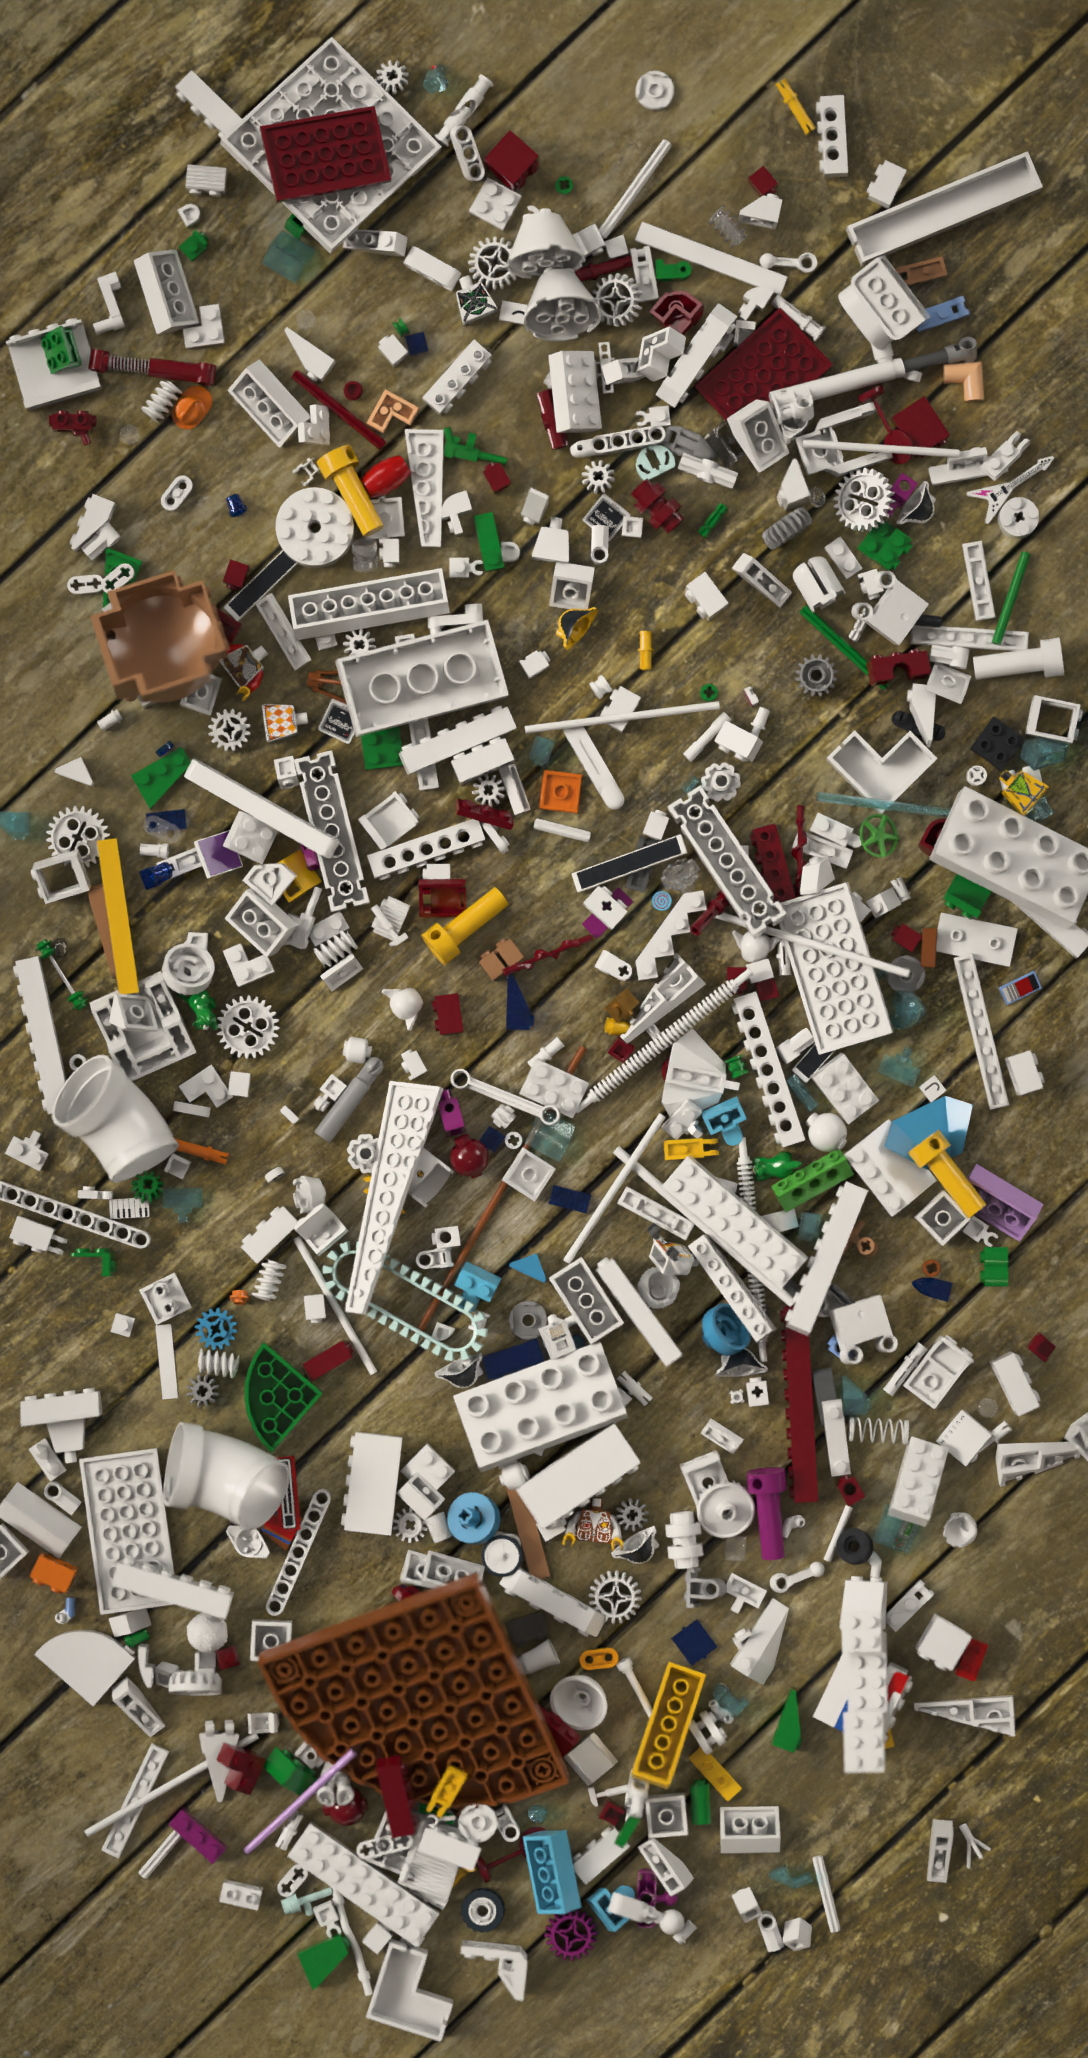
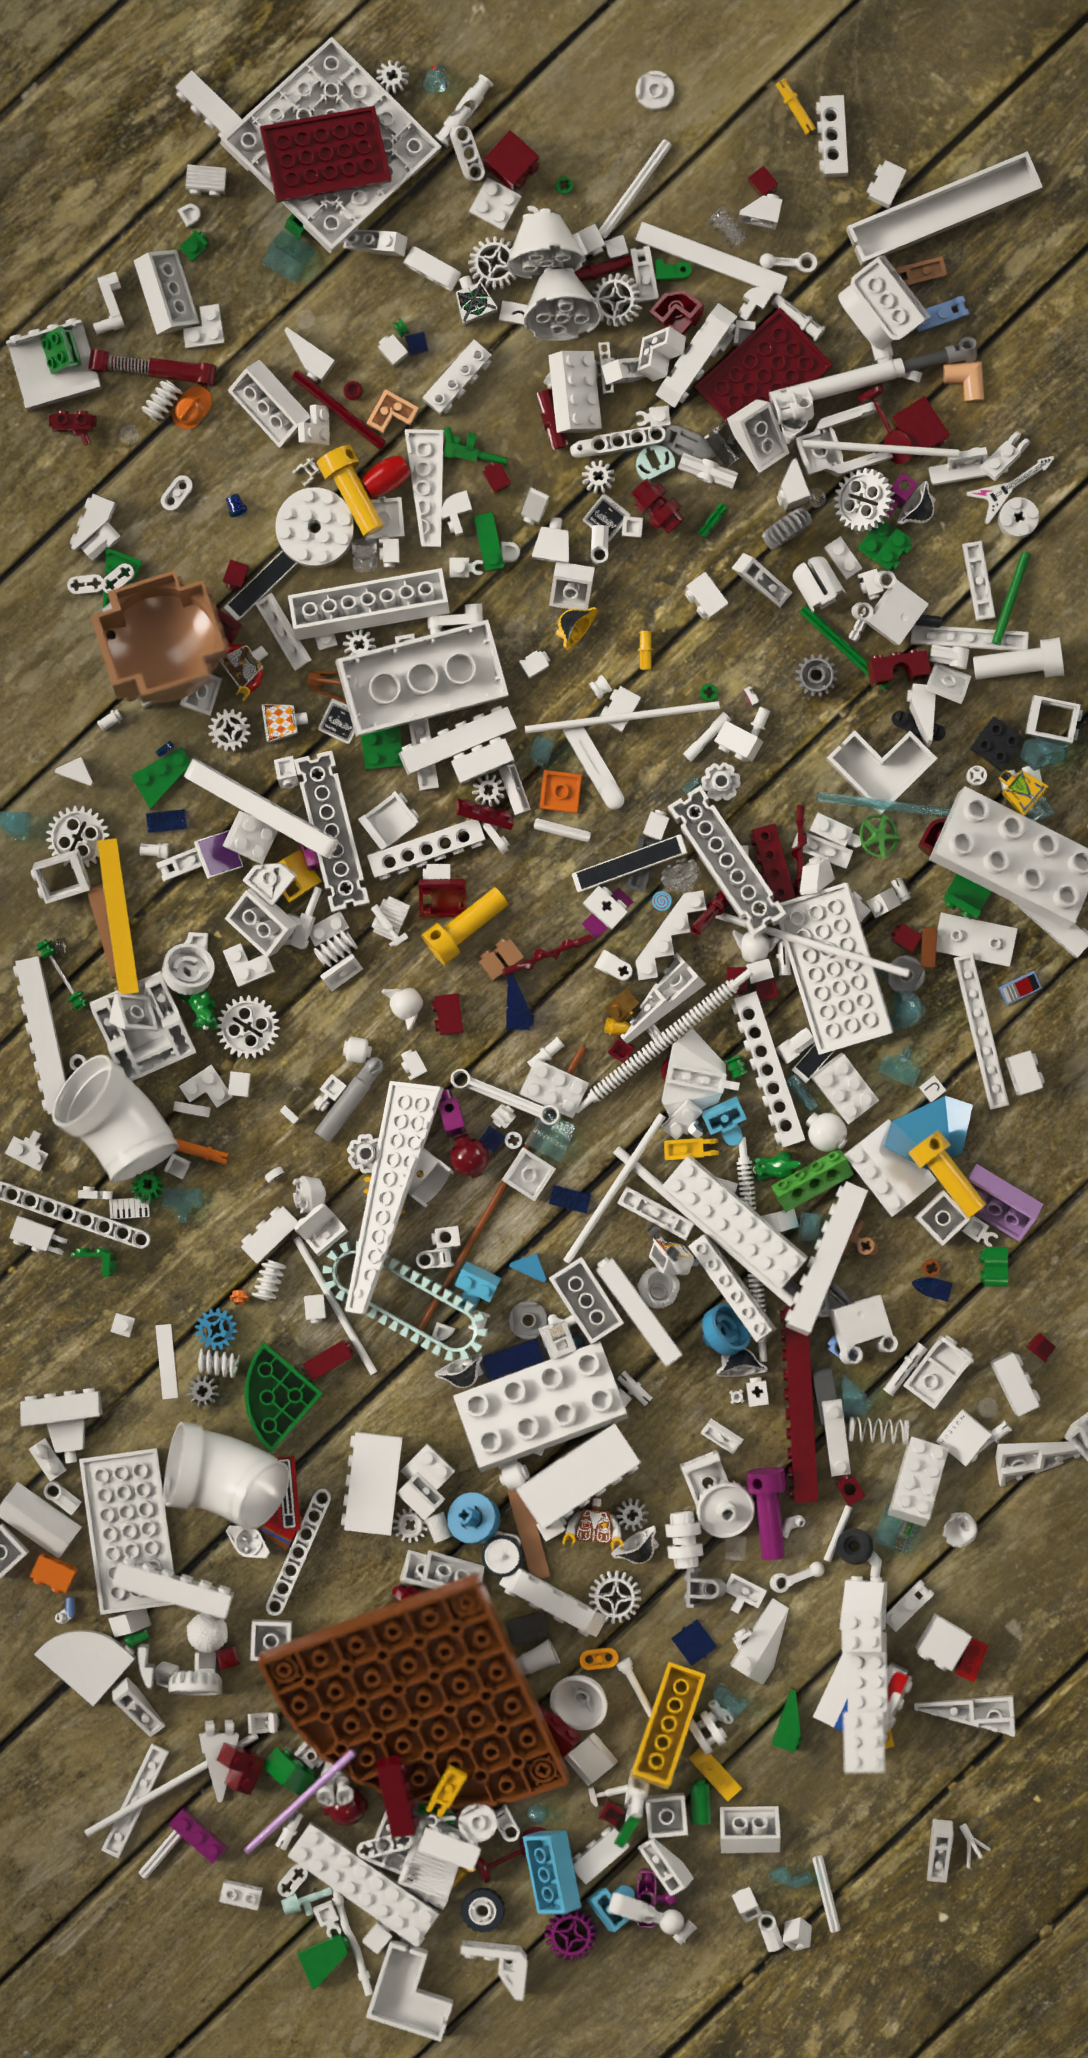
(156, 875): clear blue piece -> none
(161, 829): clear plate -> none
(165, 1298): white plate -> none

